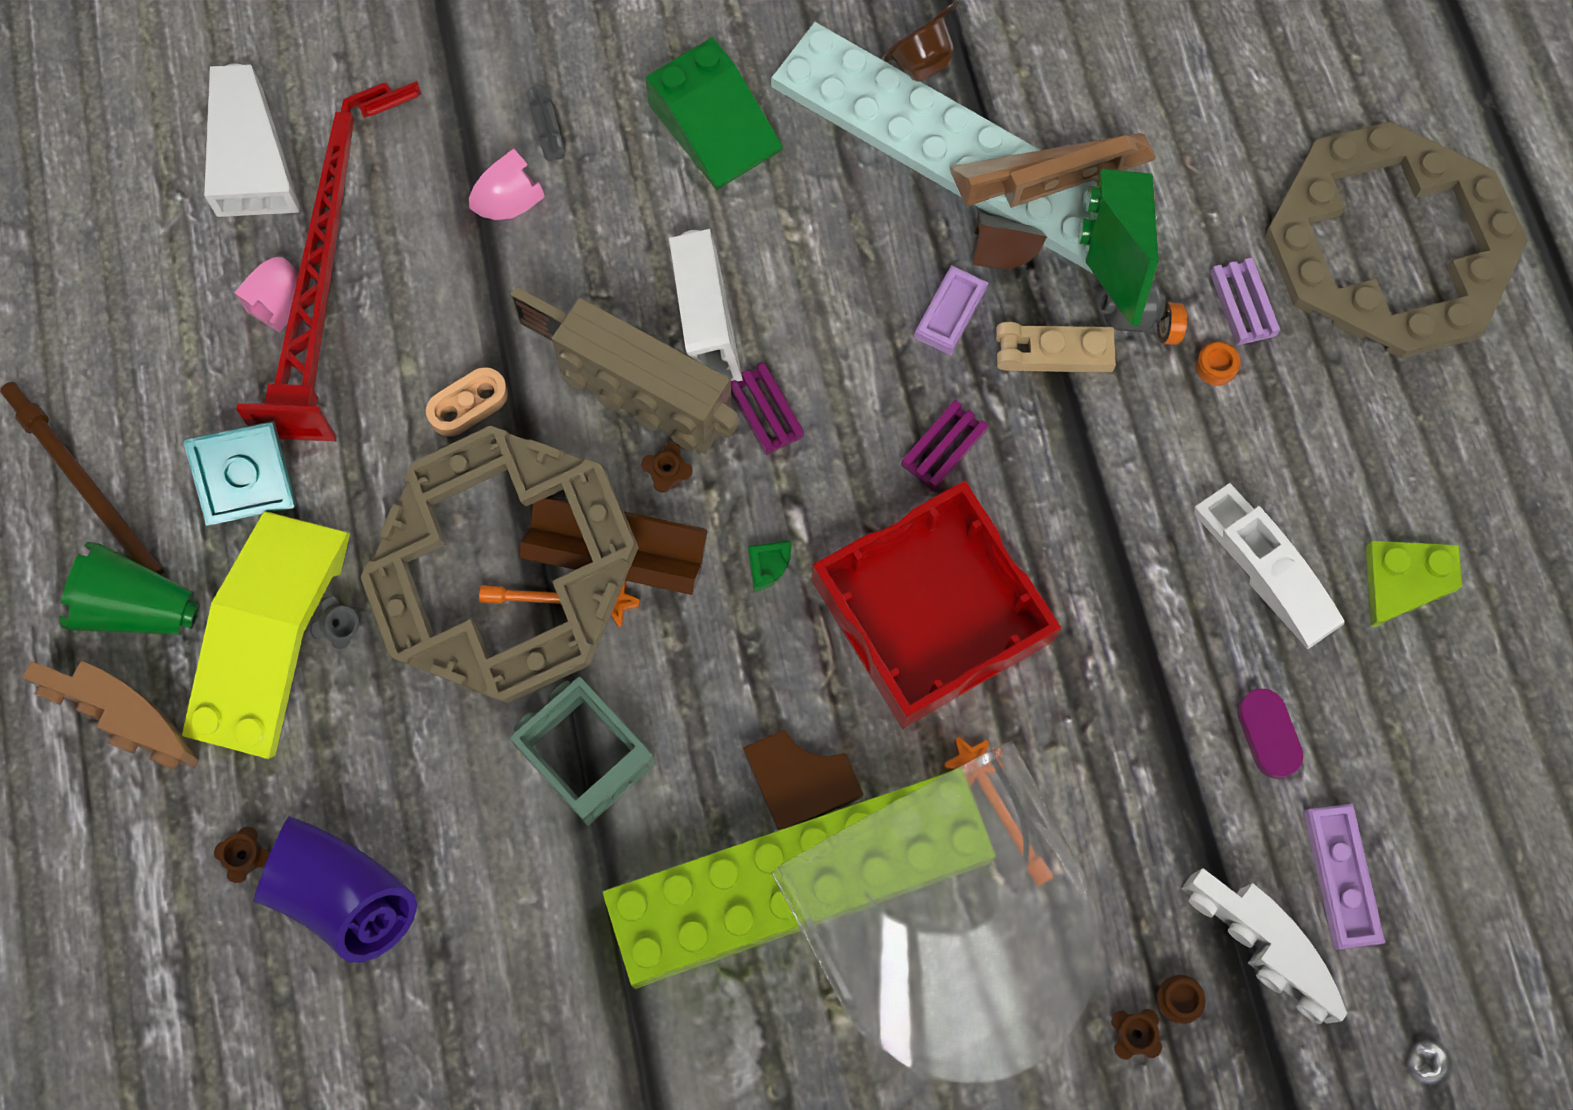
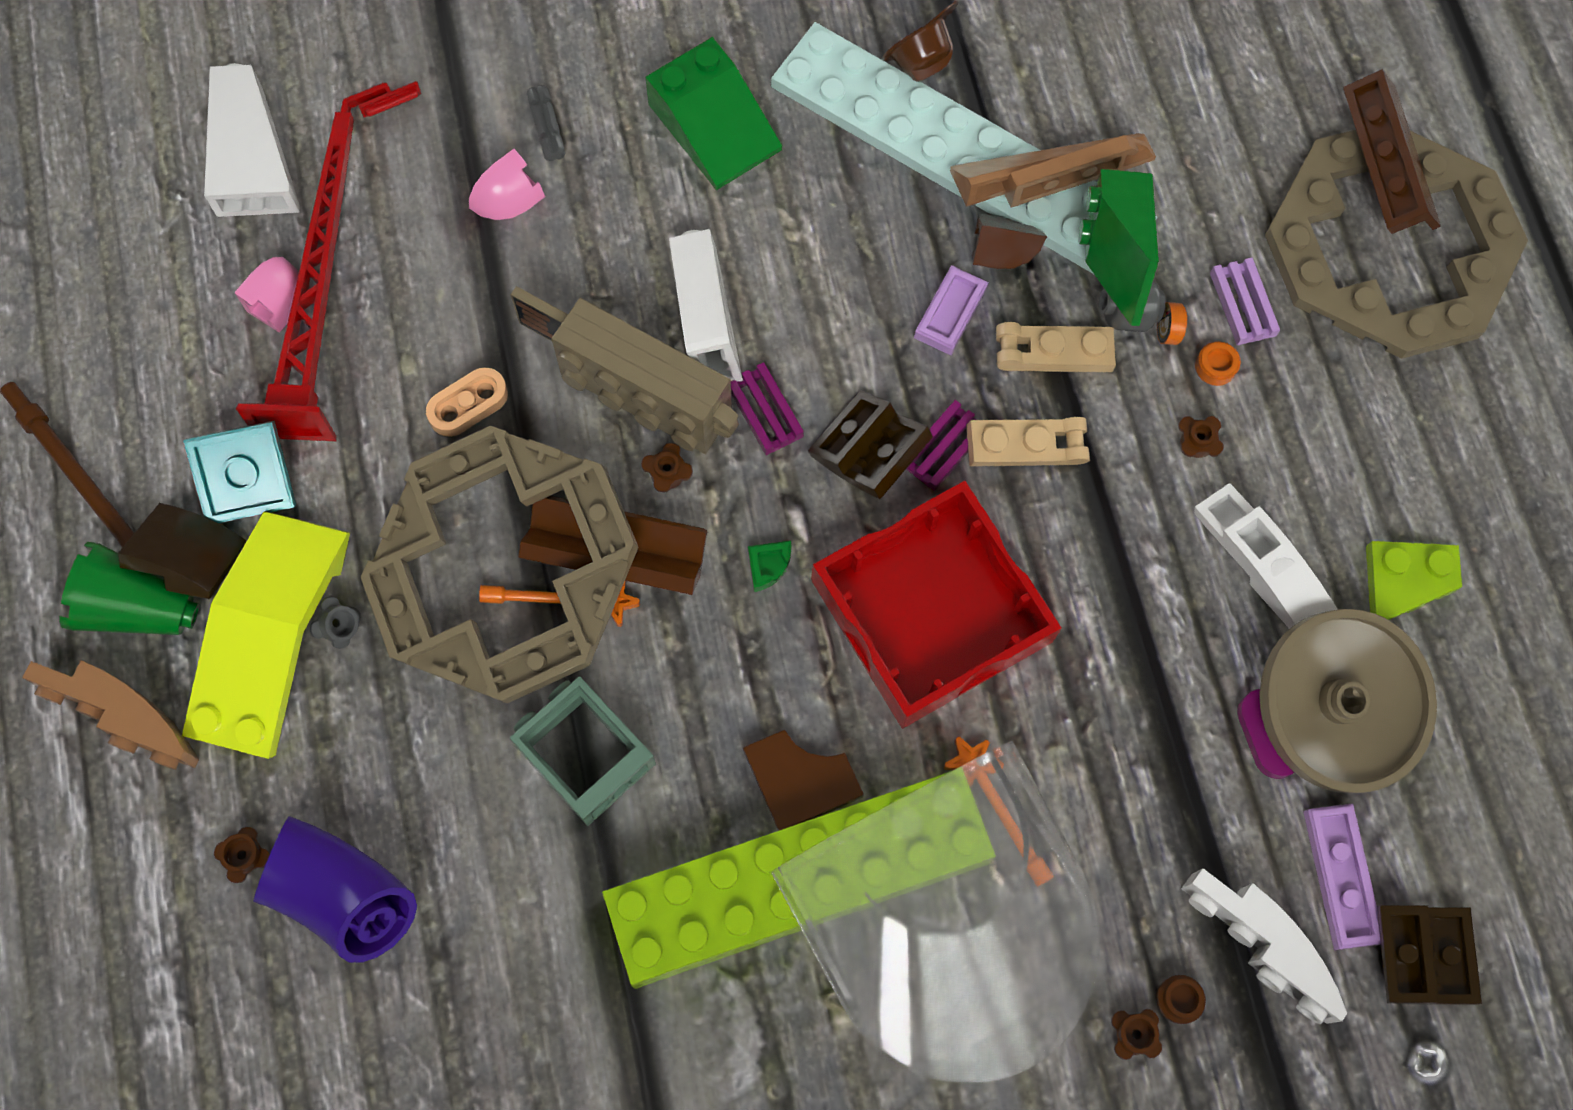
(184, 549): none -> dark brown slope
(870, 444): none -> dark brown slope
(1026, 442): none -> tan plate
(1192, 445): none -> reddish brown plate
(1348, 701): none -> dark tan dish
(1390, 153): none -> reddish brown panel
(1429, 955): none -> dark brown slope

